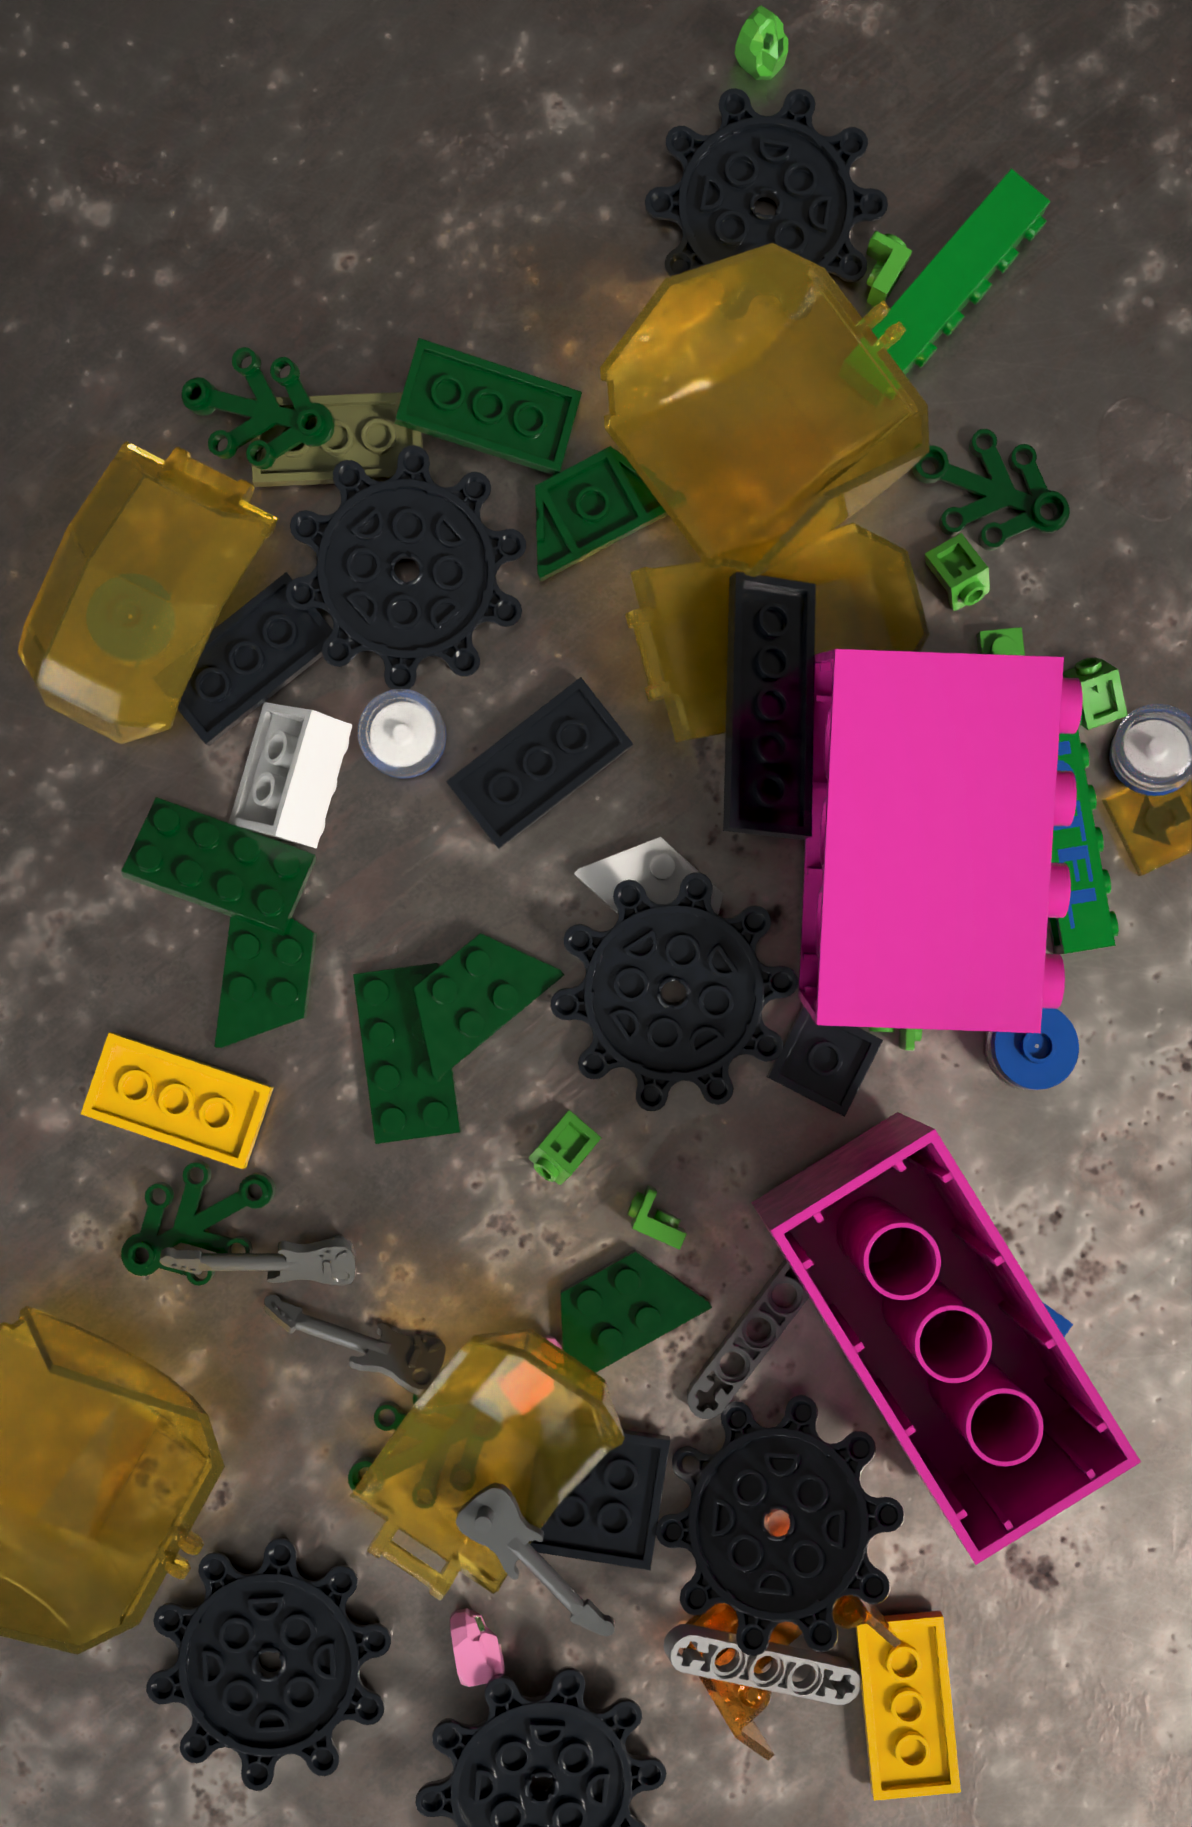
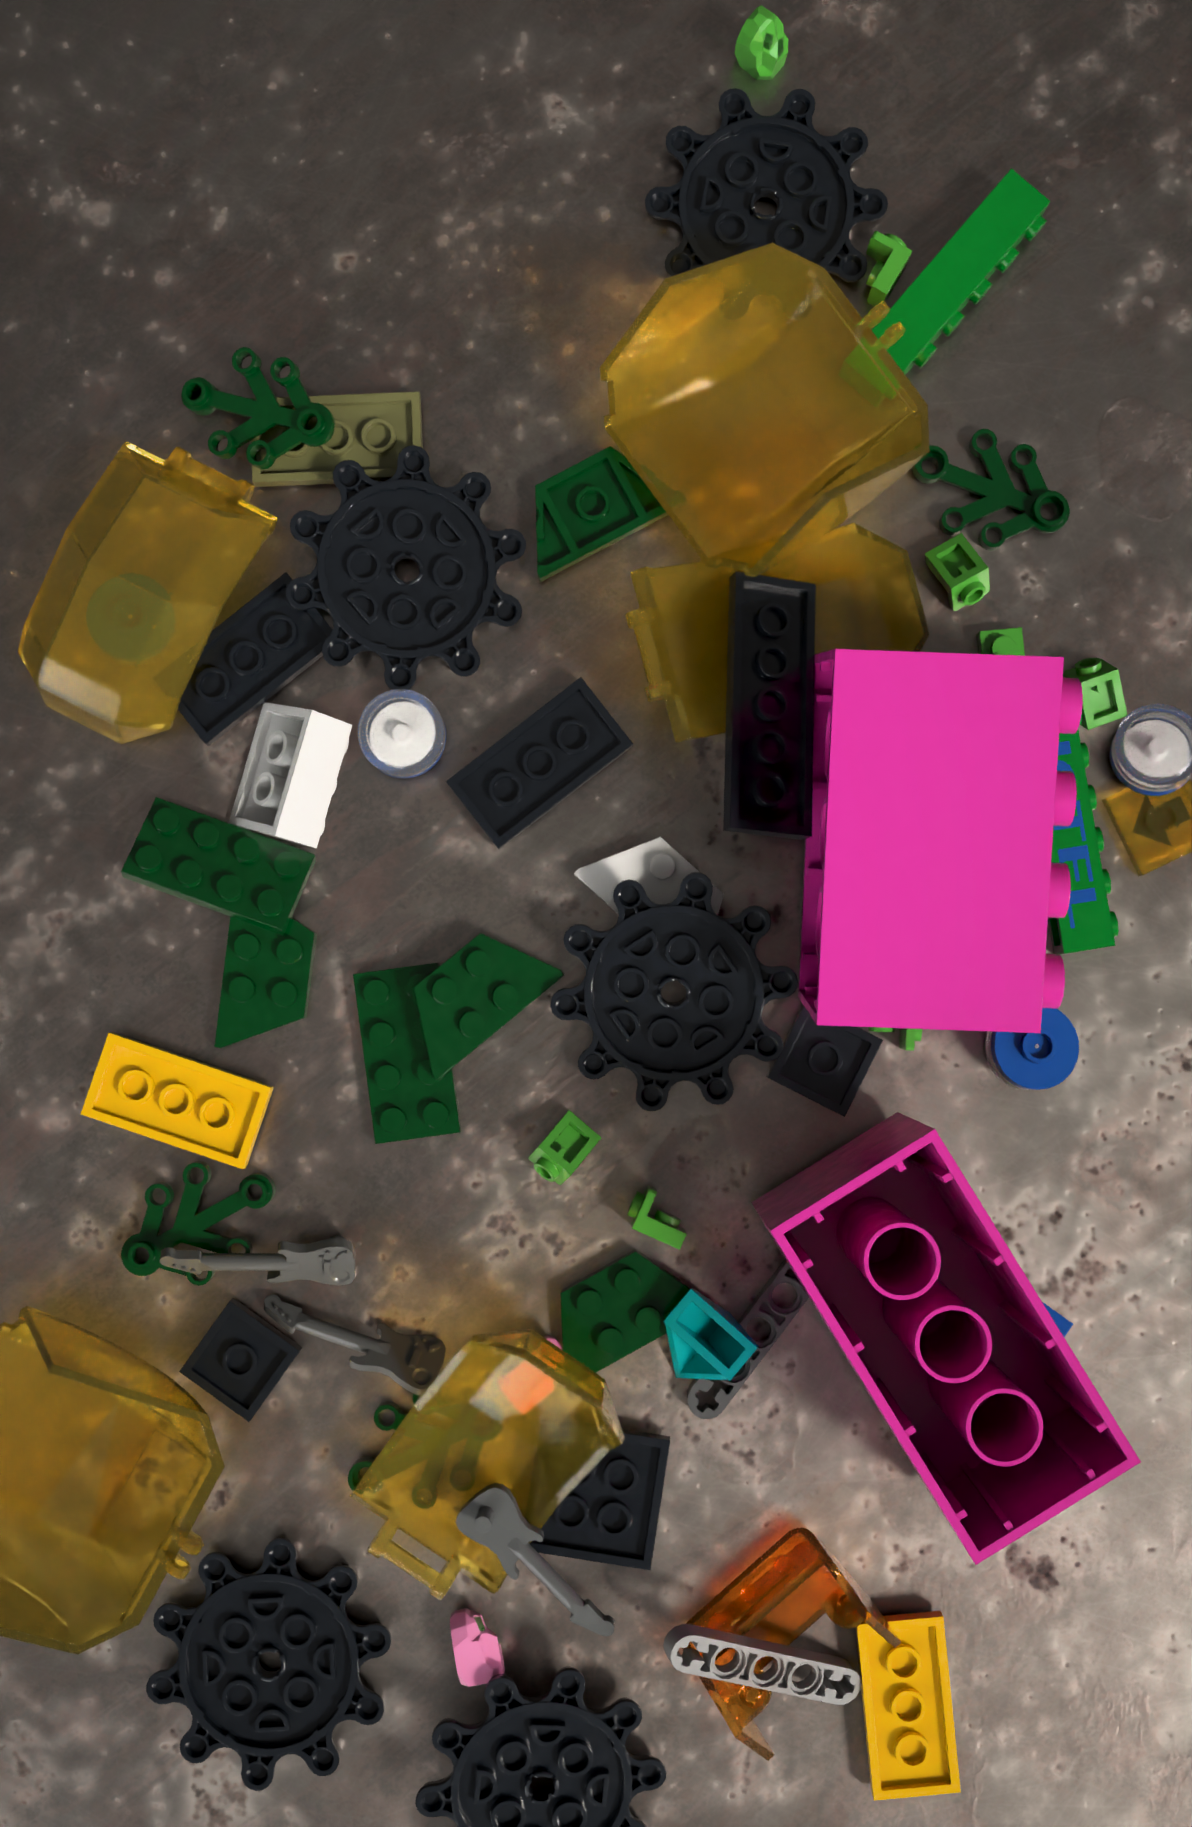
(240, 1359): none -> black plate
(488, 407): dark green plate -> none
(706, 1340): none -> teal slope
(828, 1535): black plate -> none

